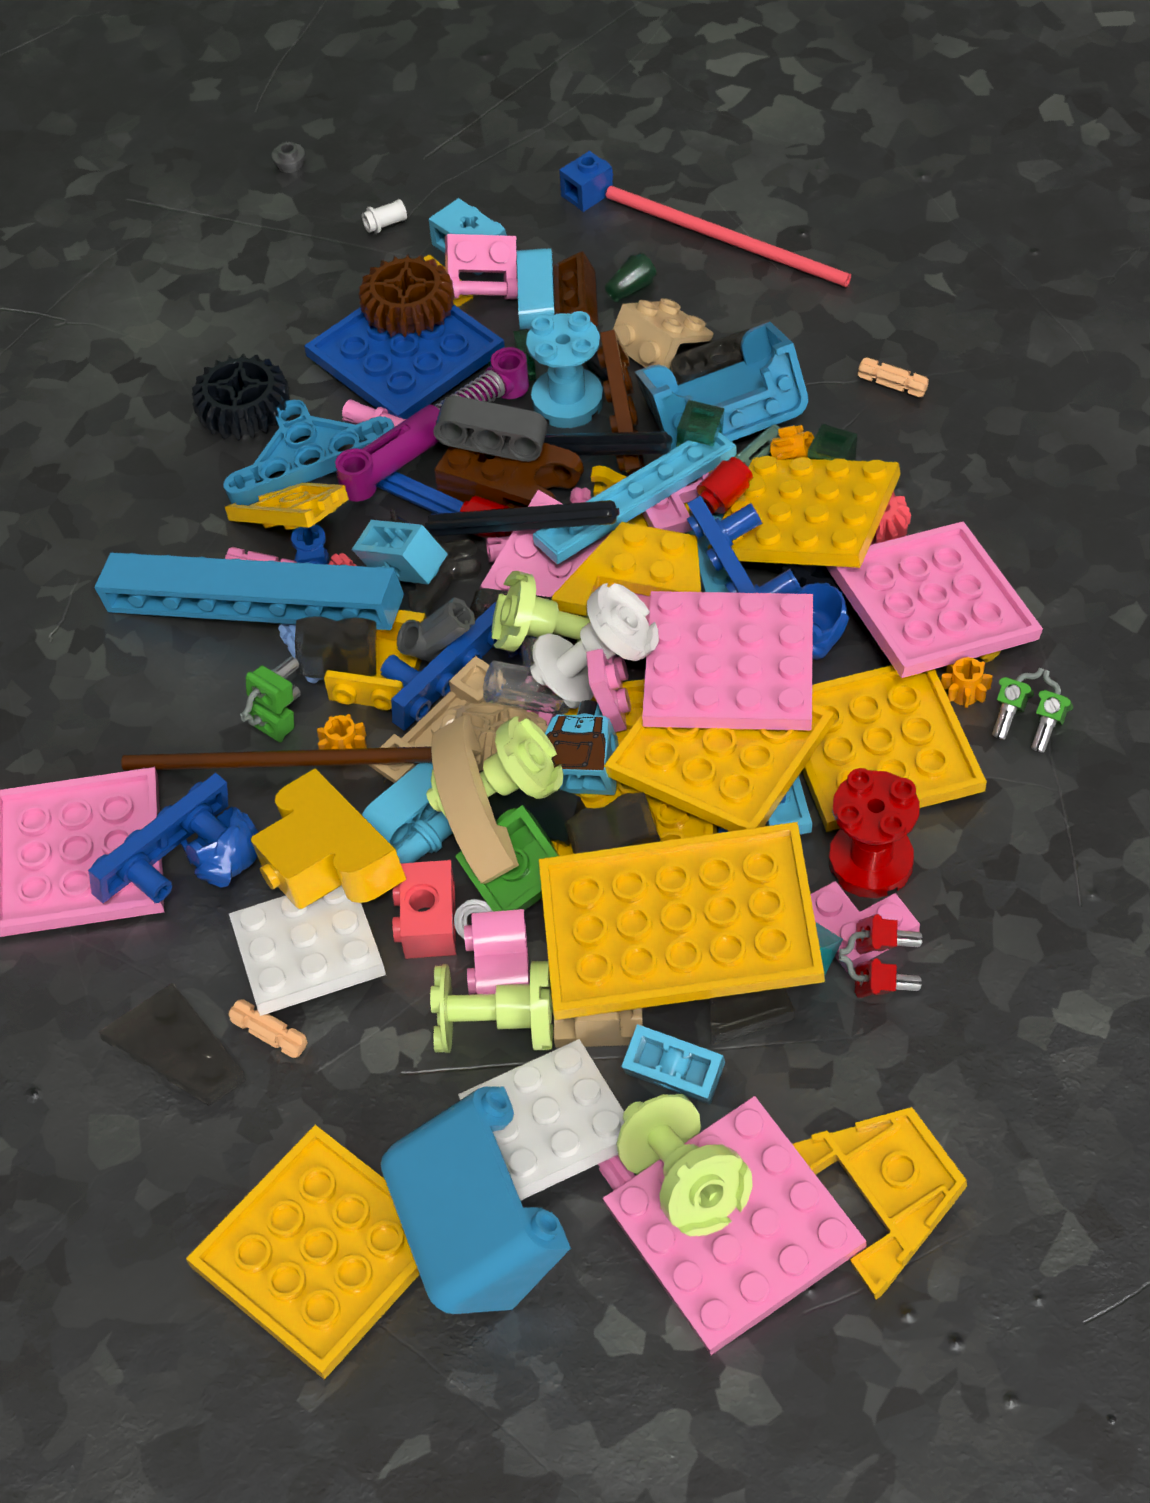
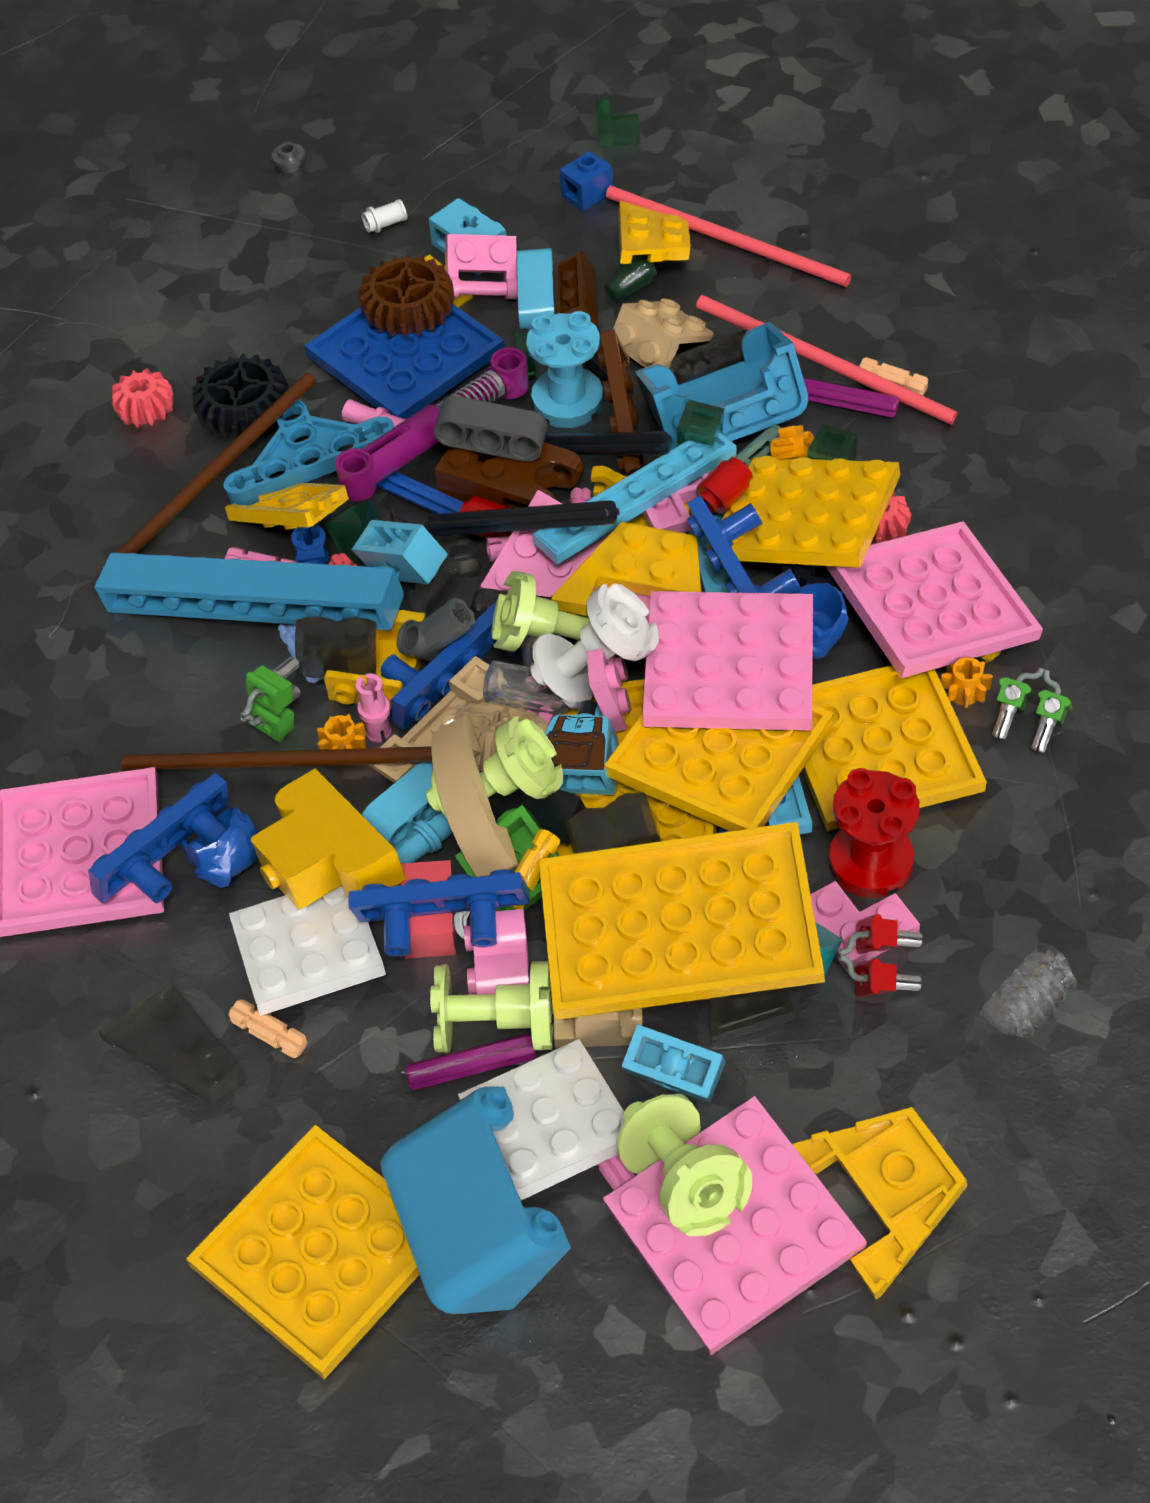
(142, 398): none -> coral gear
(218, 465): none -> reddish brown piece
(349, 526): none -> clear green panel
(373, 708): none -> bright pink pin
(422, 898): none -> blue plate
(470, 1061): none -> magenta axle
(544, 844): none -> yellow axle
(616, 130): none -> clear green panel
(652, 234): none -> yellow wing
(835, 363): none -> coral piece
(851, 398): none -> magenta axle
(1030, 993): none -> clear piece

